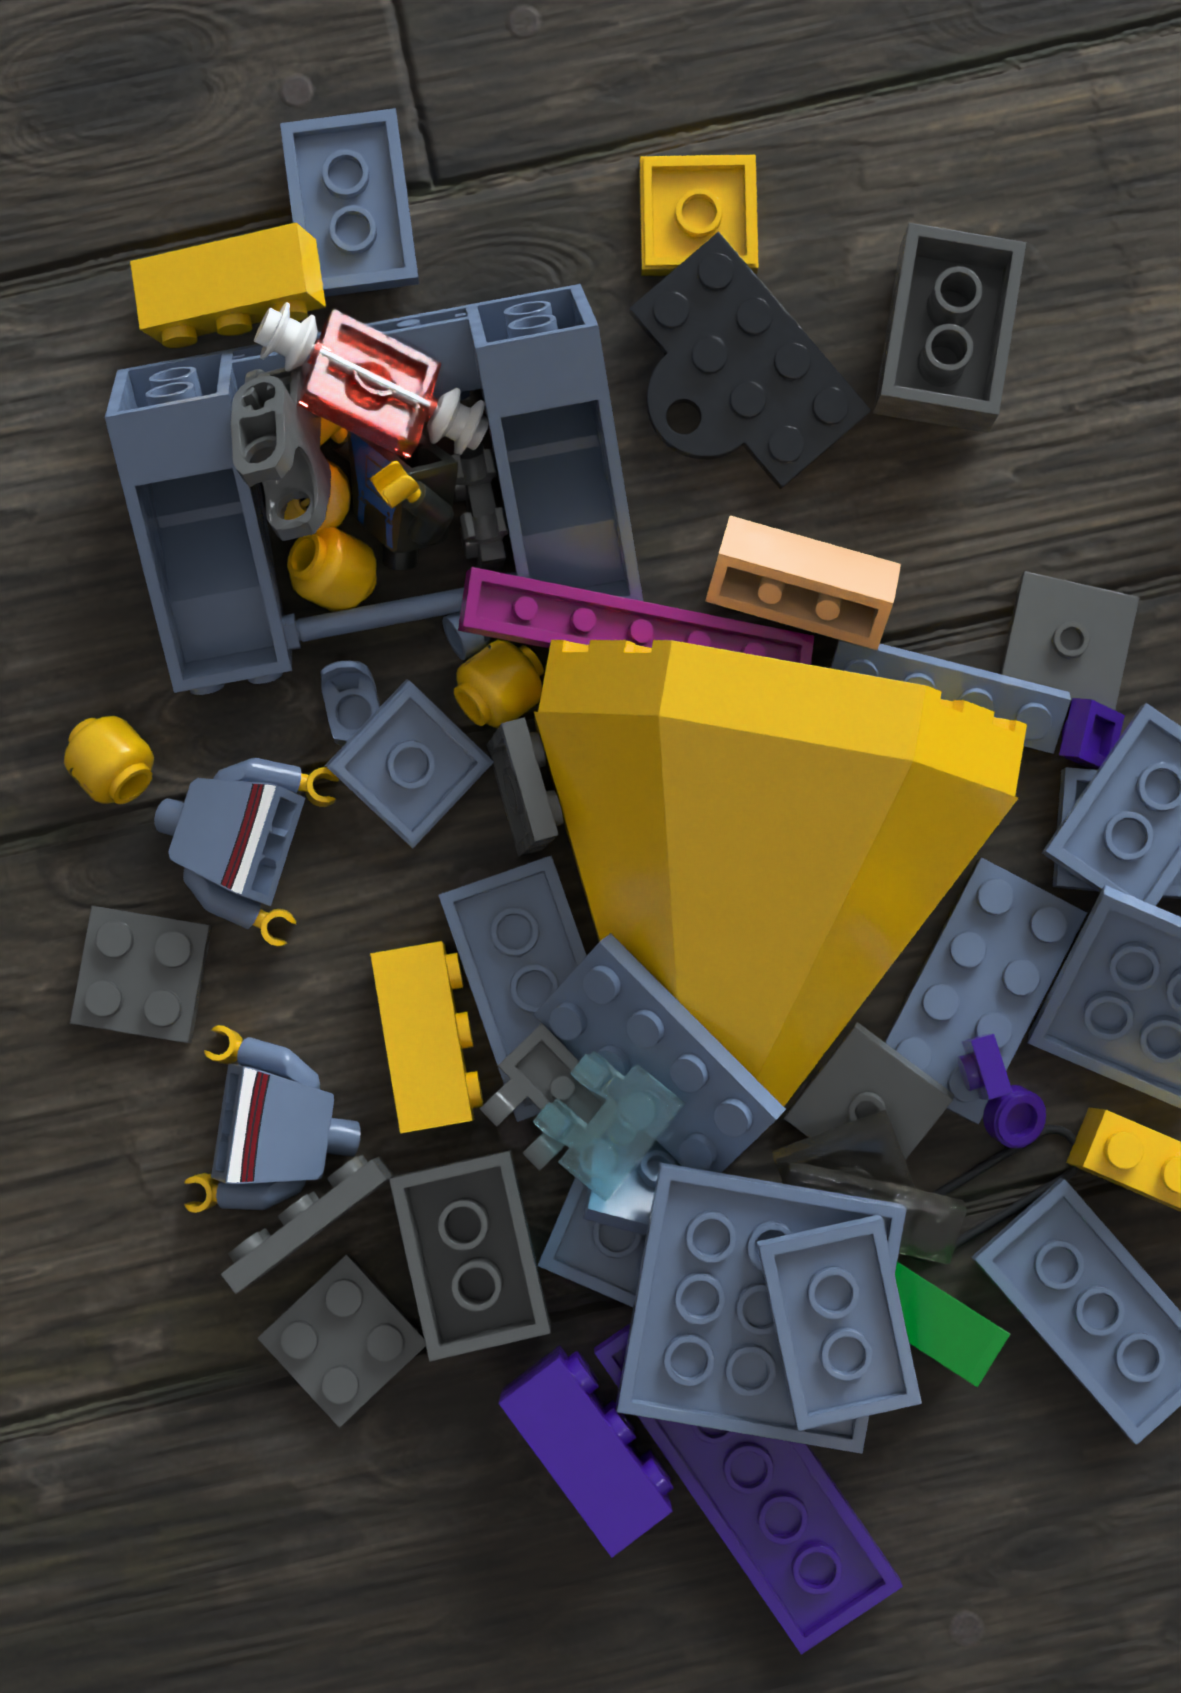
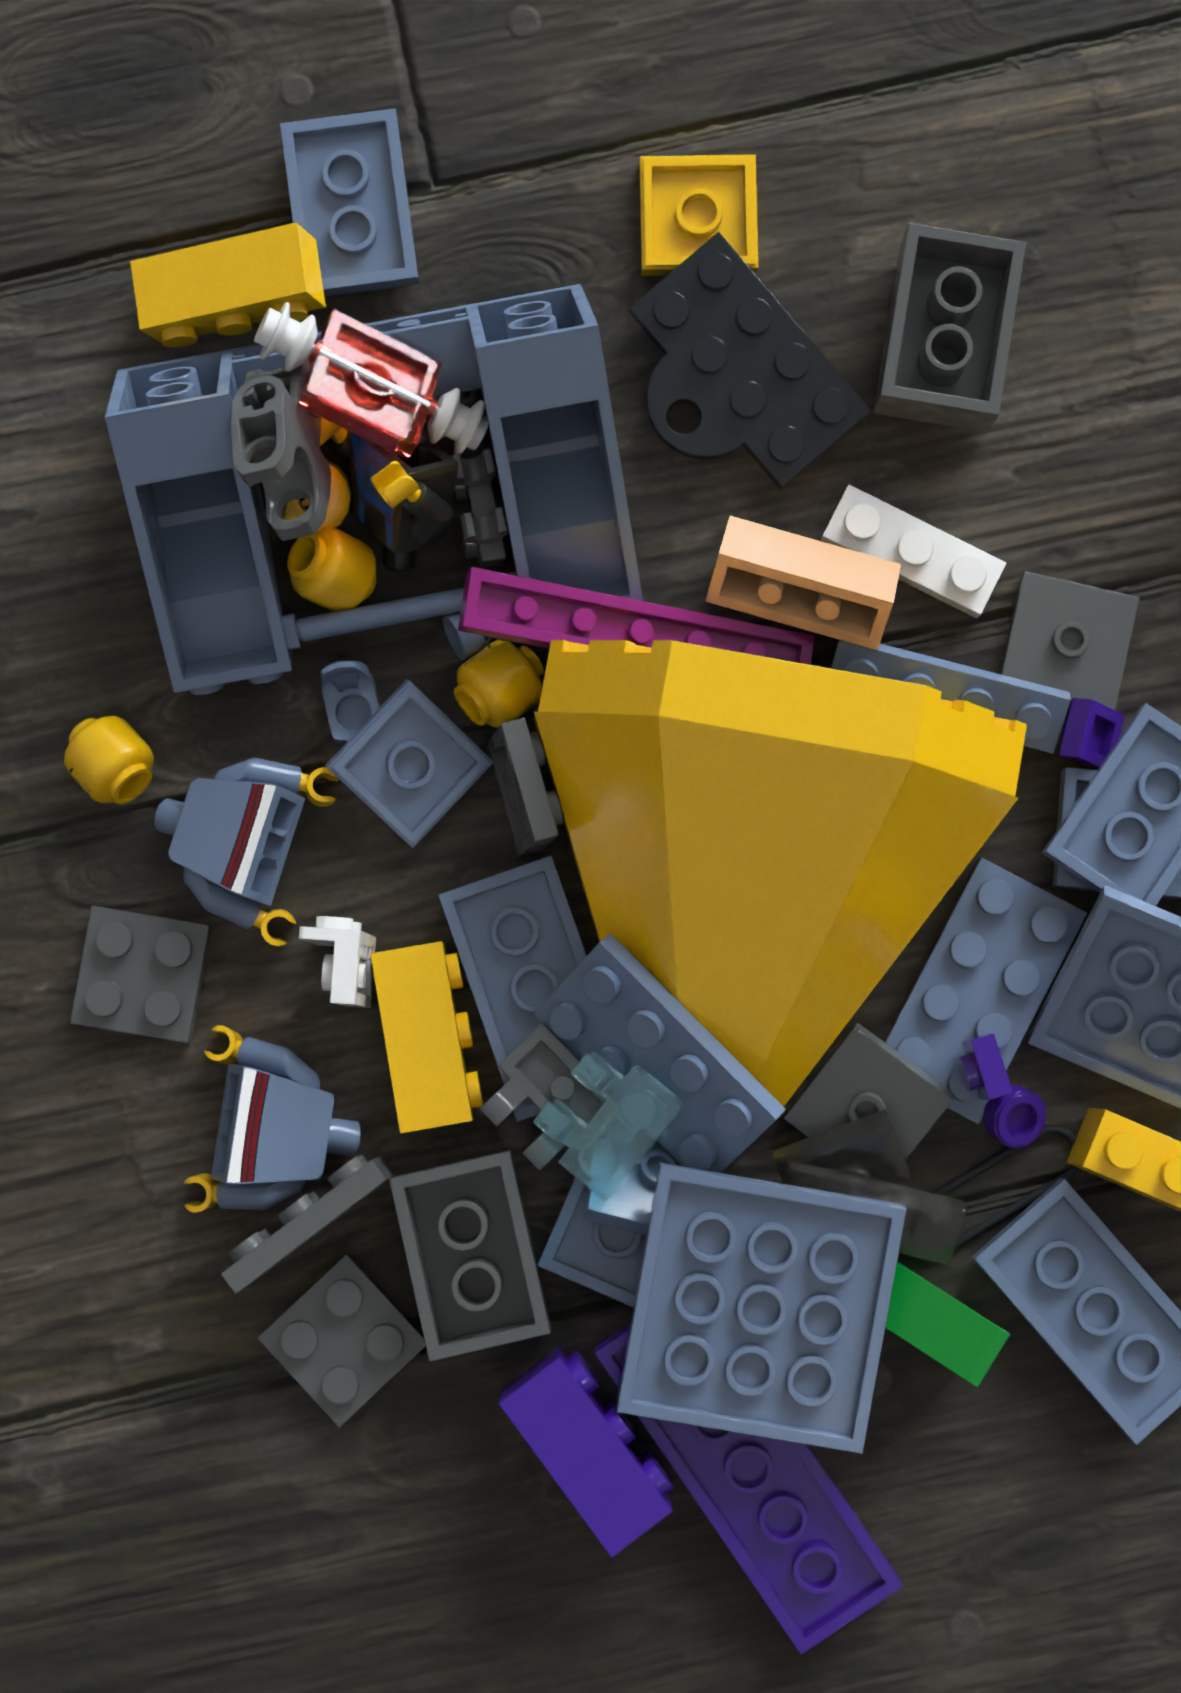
(350, 969): none -> white bracket
(839, 1322): sand blue plate -> none
(927, 555): none -> white plate

